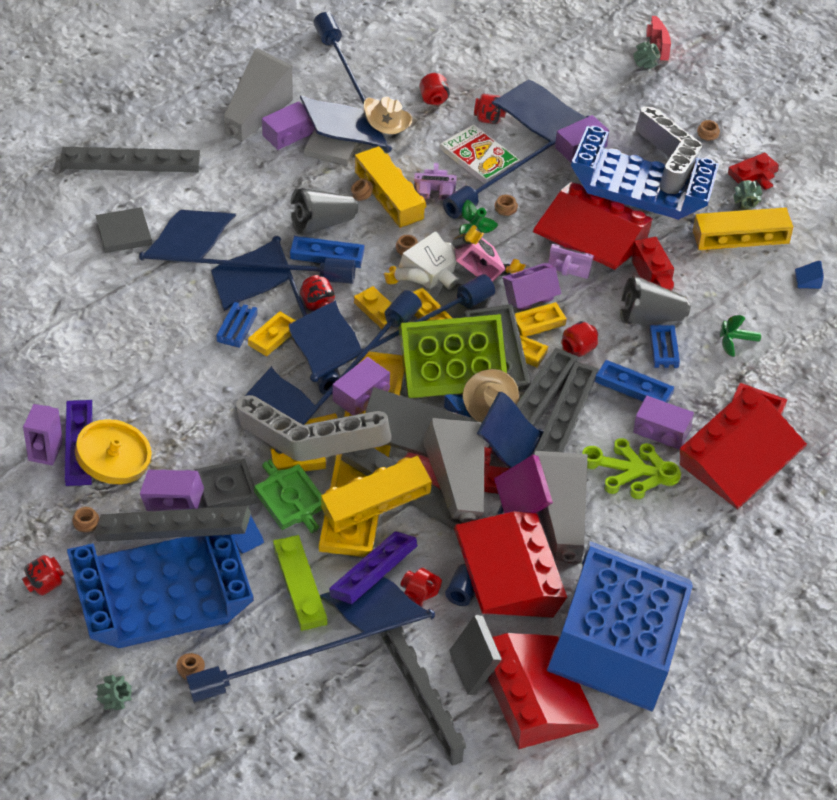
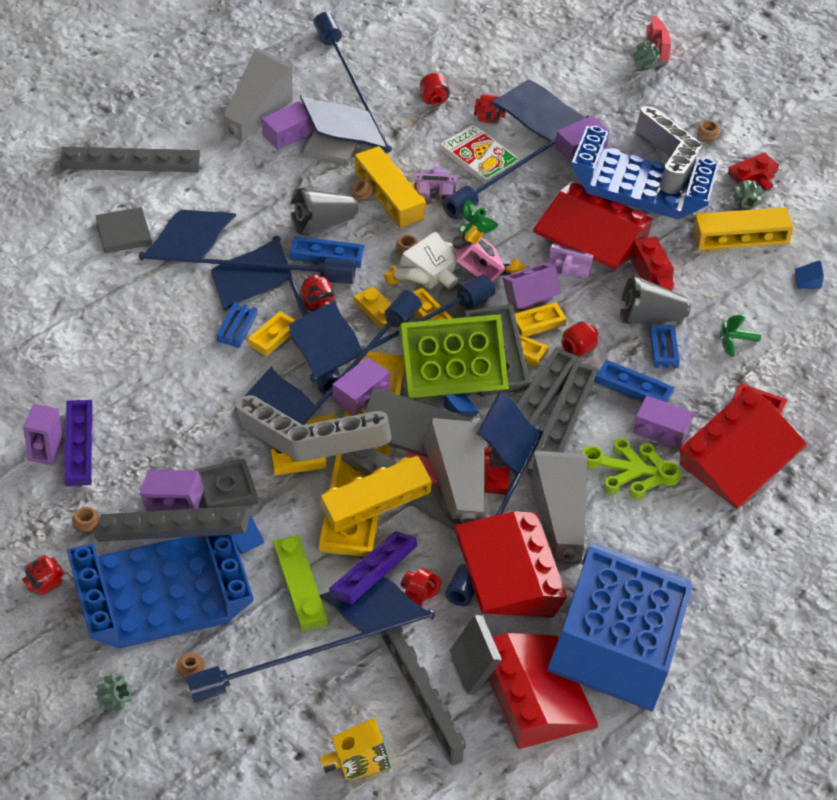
(113, 451): yellow piece -> none
(289, 496): bright green plate -> none
(358, 751): none -> yellow torso
(386, 115): tan hat -> none
(483, 388): tan hat -> none
(506, 205): medium nougat plate -> none
(524, 487): magenta tile -> none

